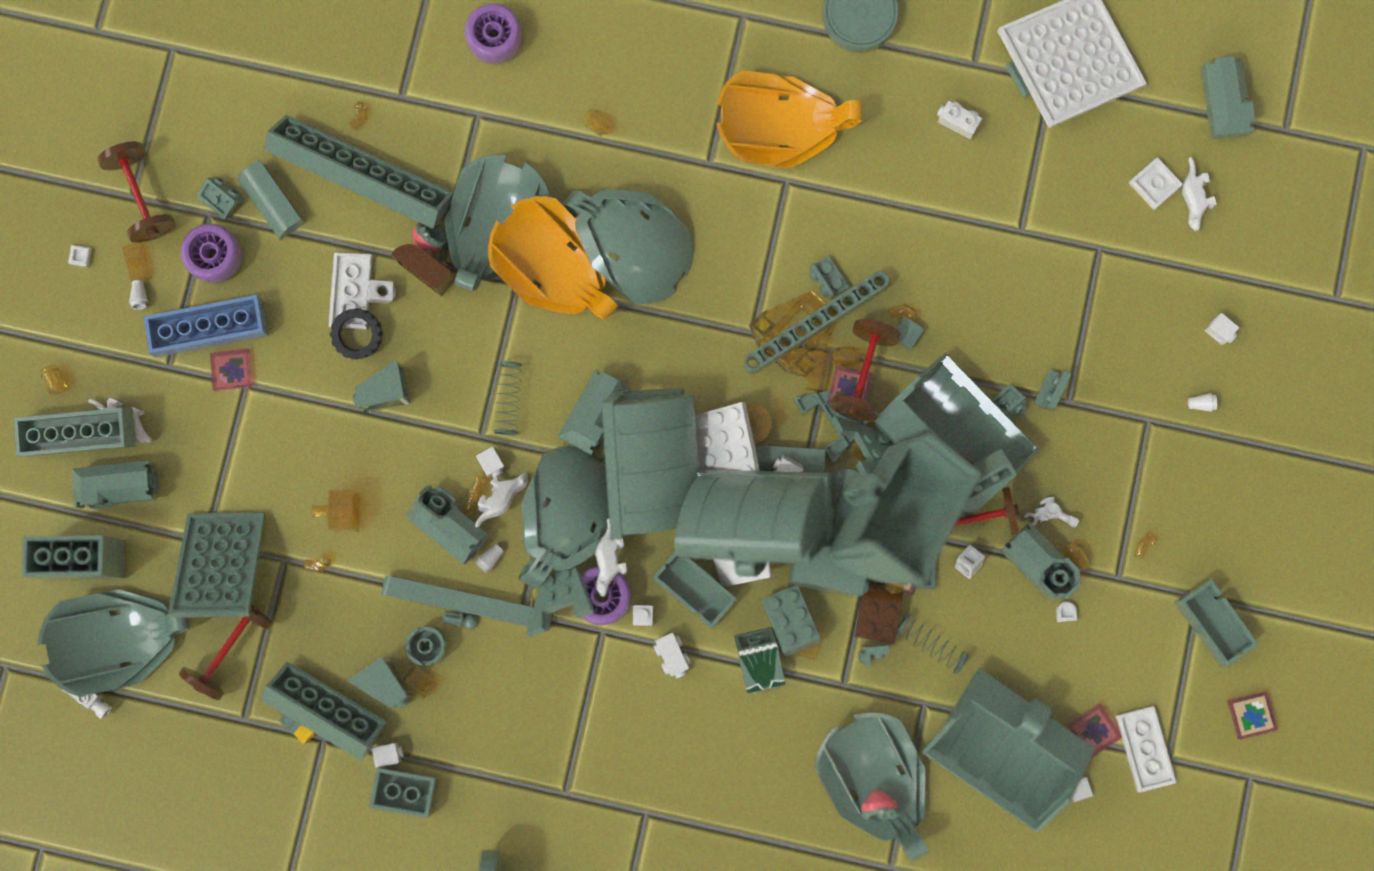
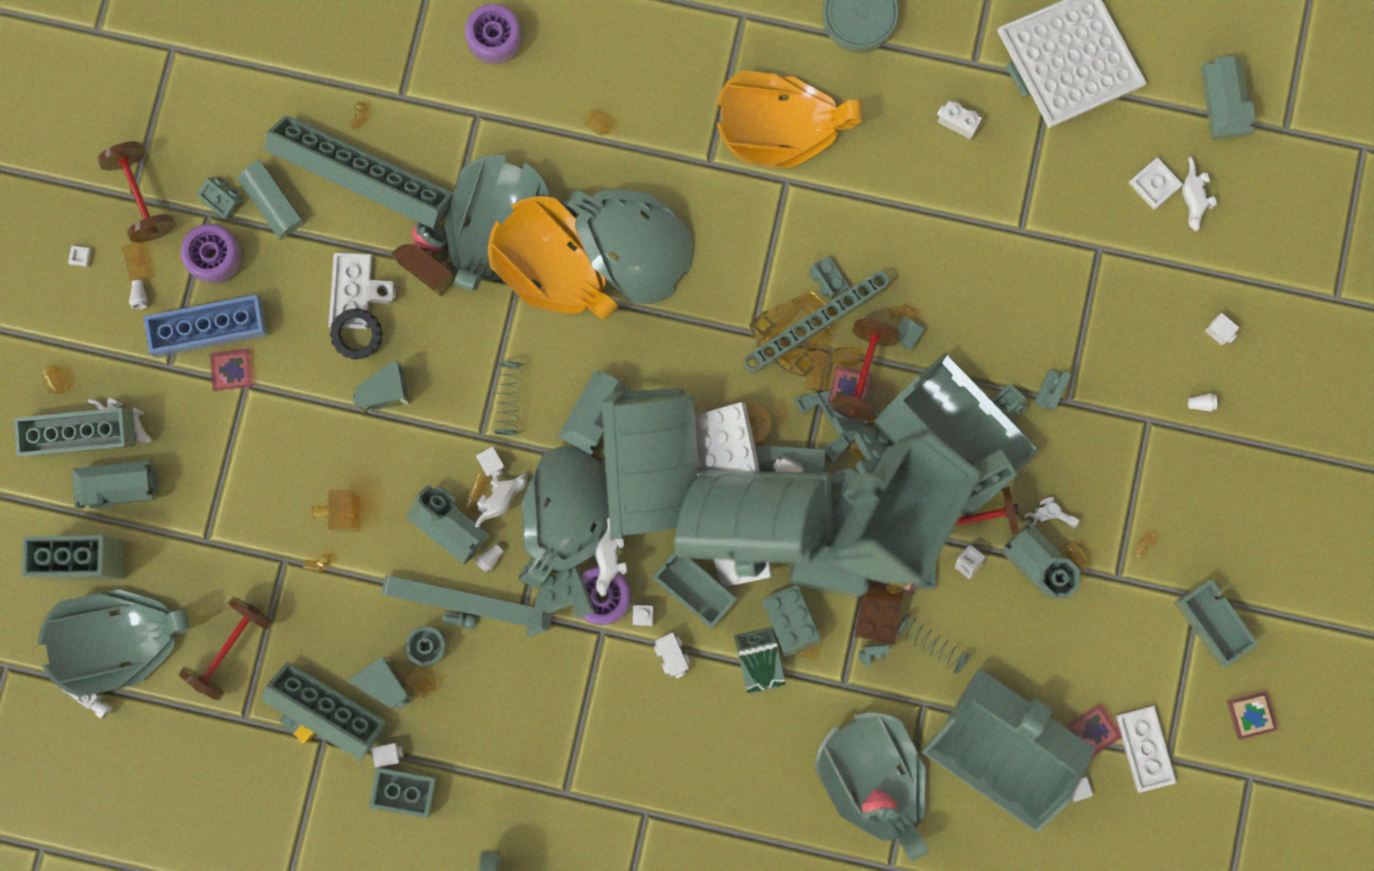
(217, 565): sand green plate -> none
(1066, 612): white tile -> none

